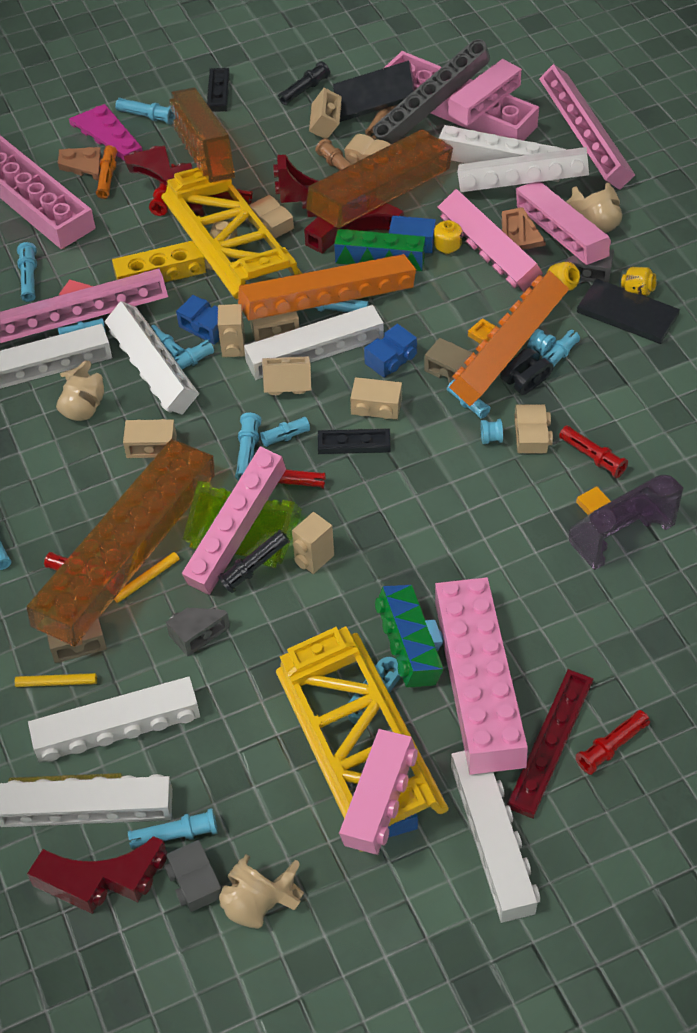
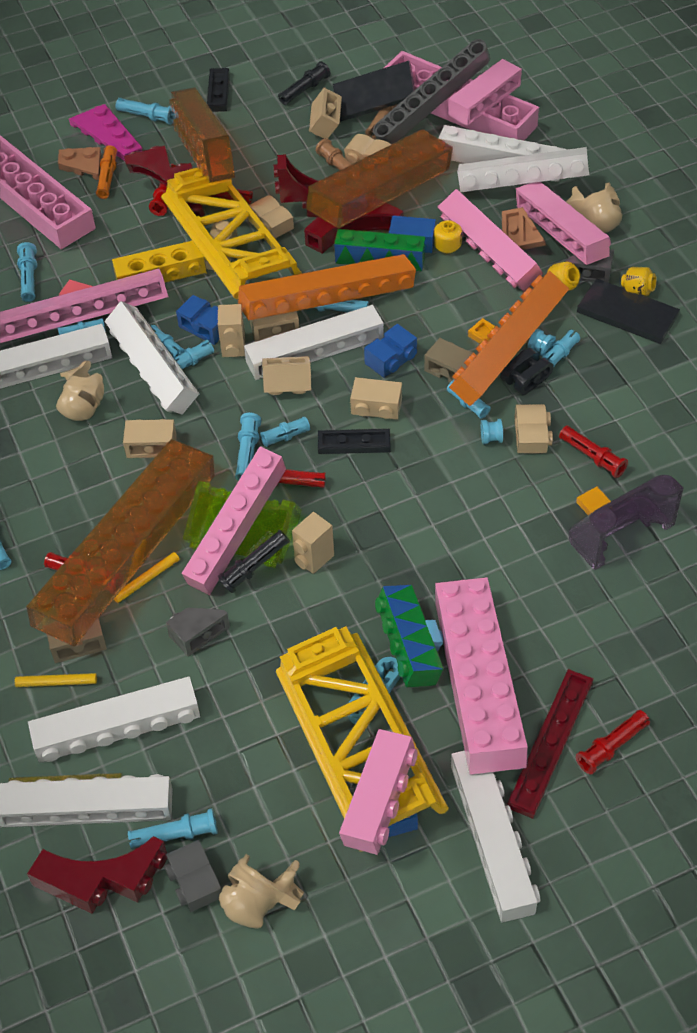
(587, 127): bright pink brick -> none

